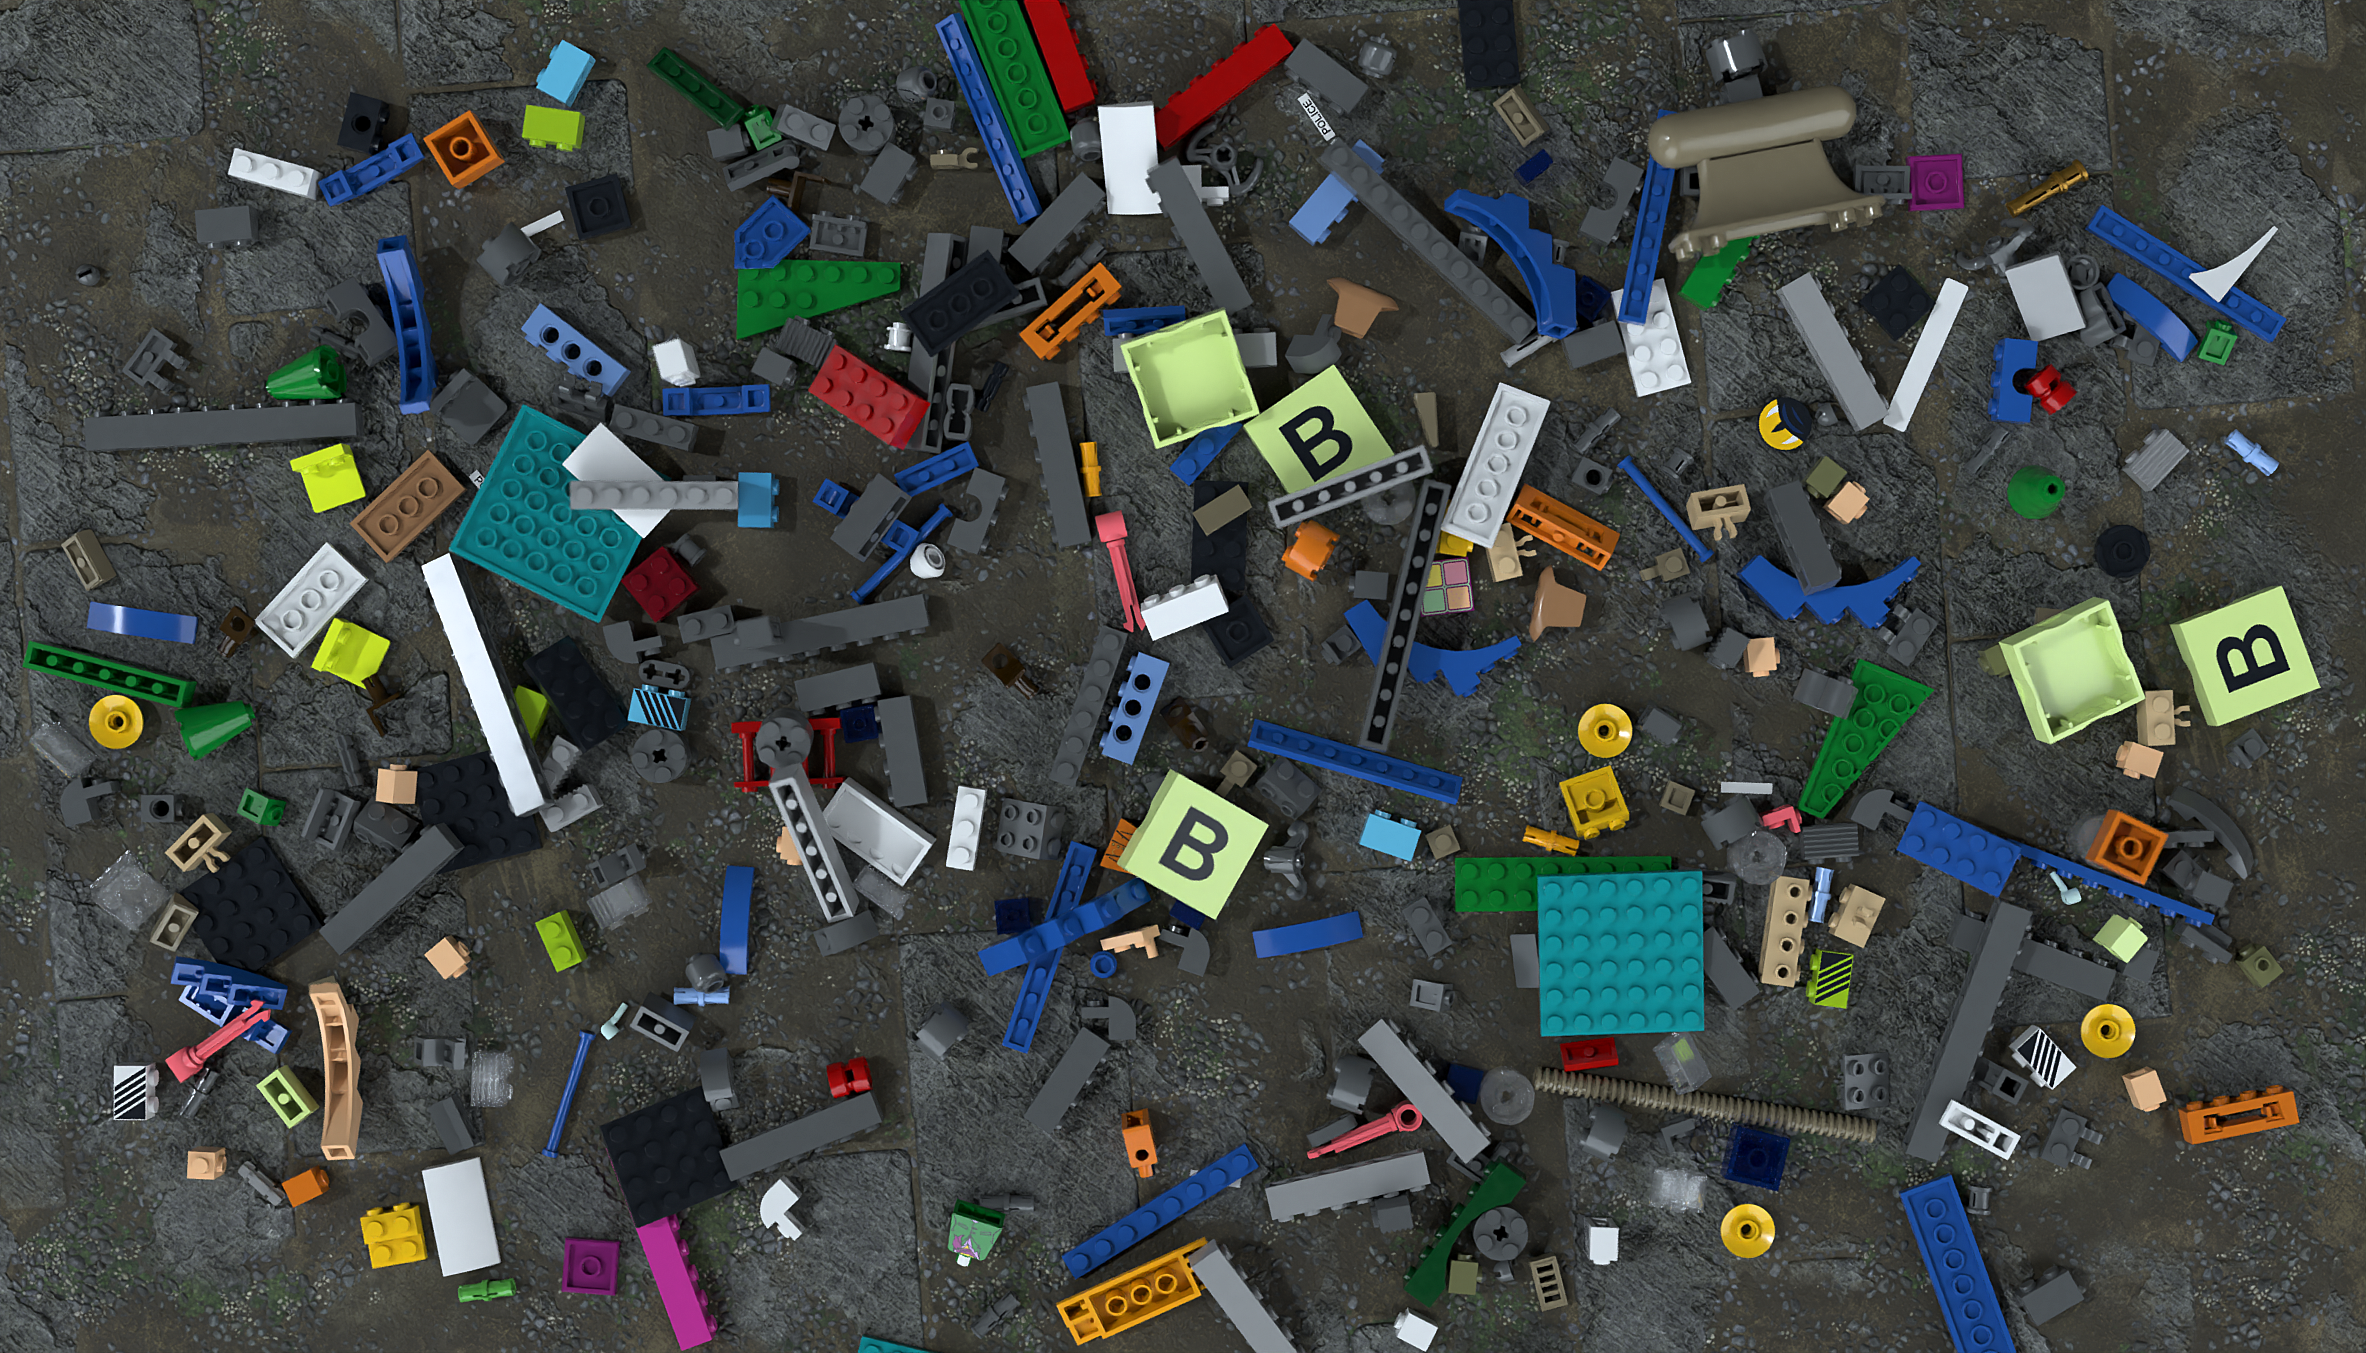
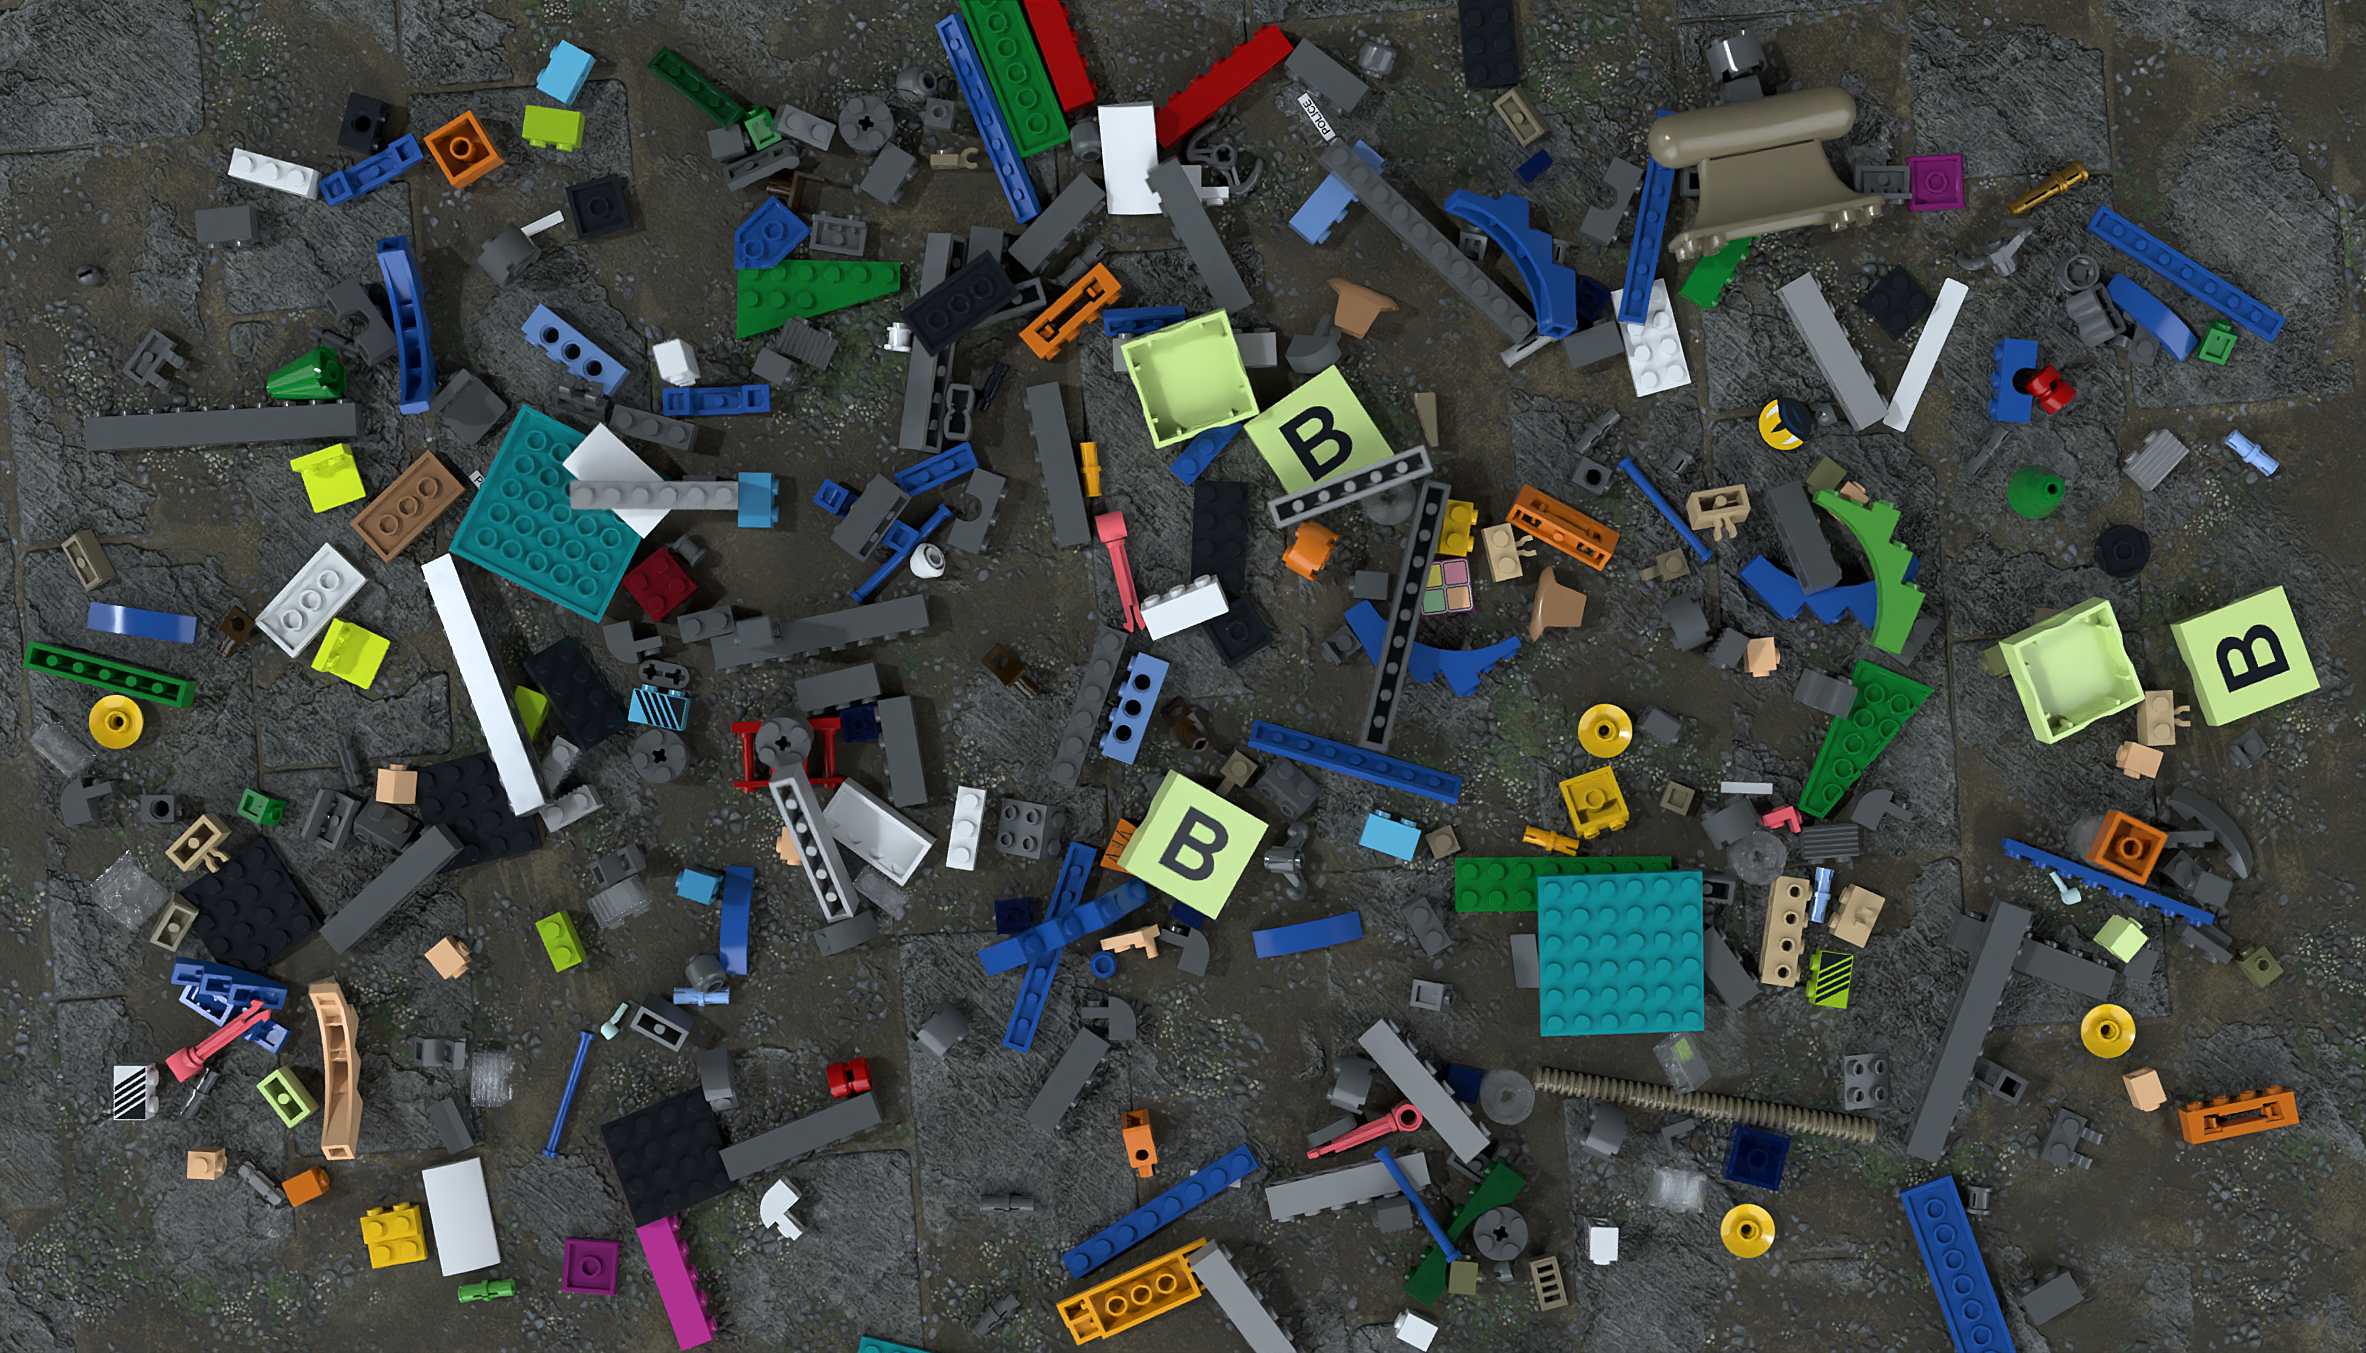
(212, 725): green cone -> none
(380, 697): dark brown bracket -> none
(699, 884): none -> dark azure brick
(869, 397): red brick -> none
(973, 1231): green torso -> none
(1222, 510): dark tan slope -> none
(1418, 1204): none -> blue bar
(1495, 465): white plate -> none
(1589, 1054): red plate -> none
(1873, 528): none -> bright green arch
(1959, 848): blue brick -> none
(1979, 1129): white slope -> none
(2041, 1057): brick -> none
(2045, 297): light grey tile -> none
(2220, 279): white sticker -> none

